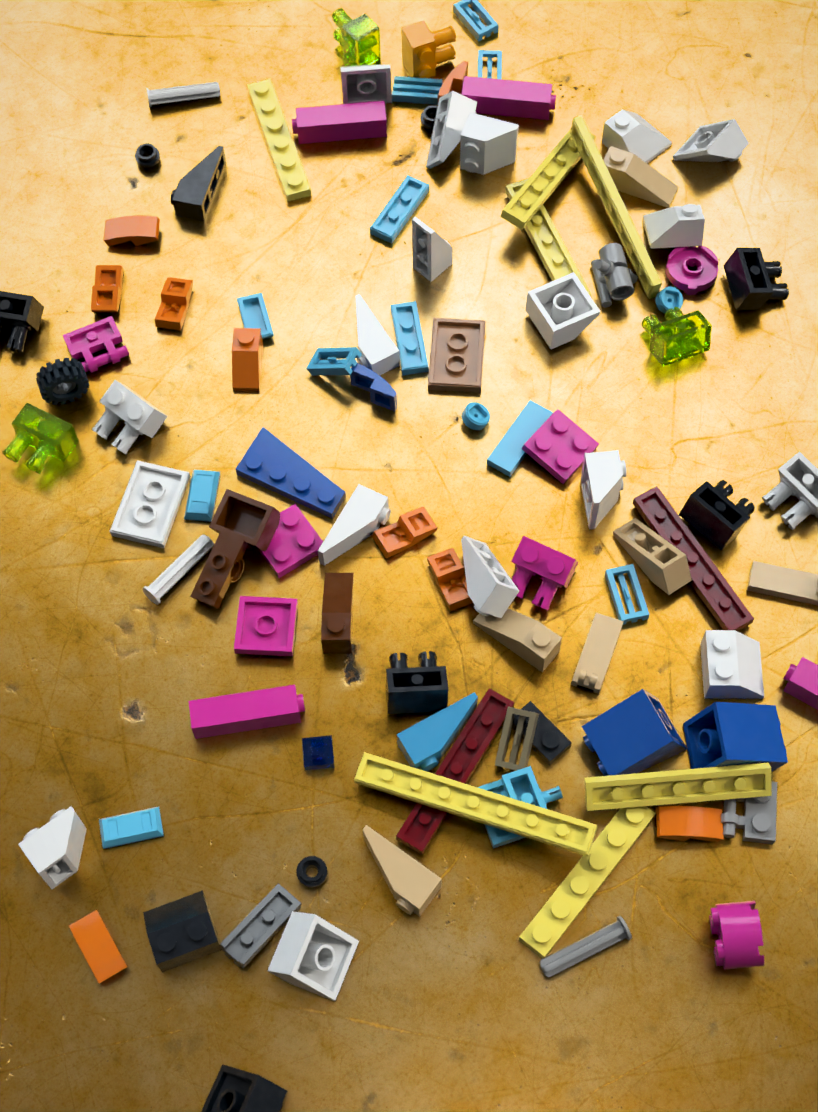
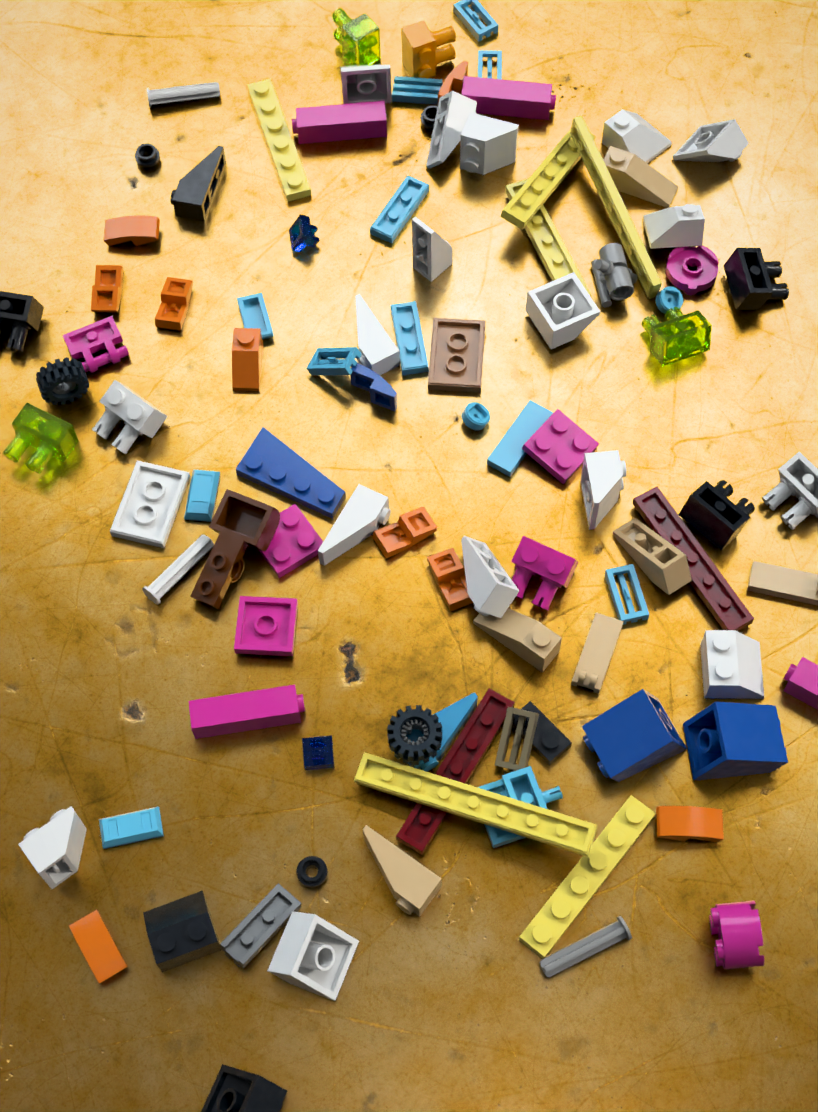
(302, 234): none -> tile
(337, 613): reddish brown slope -> none
(403, 725): none -> black bush
(416, 688): black brick -> none
(678, 786): light yellow plate -> none
(758, 818): light grey plate -> none

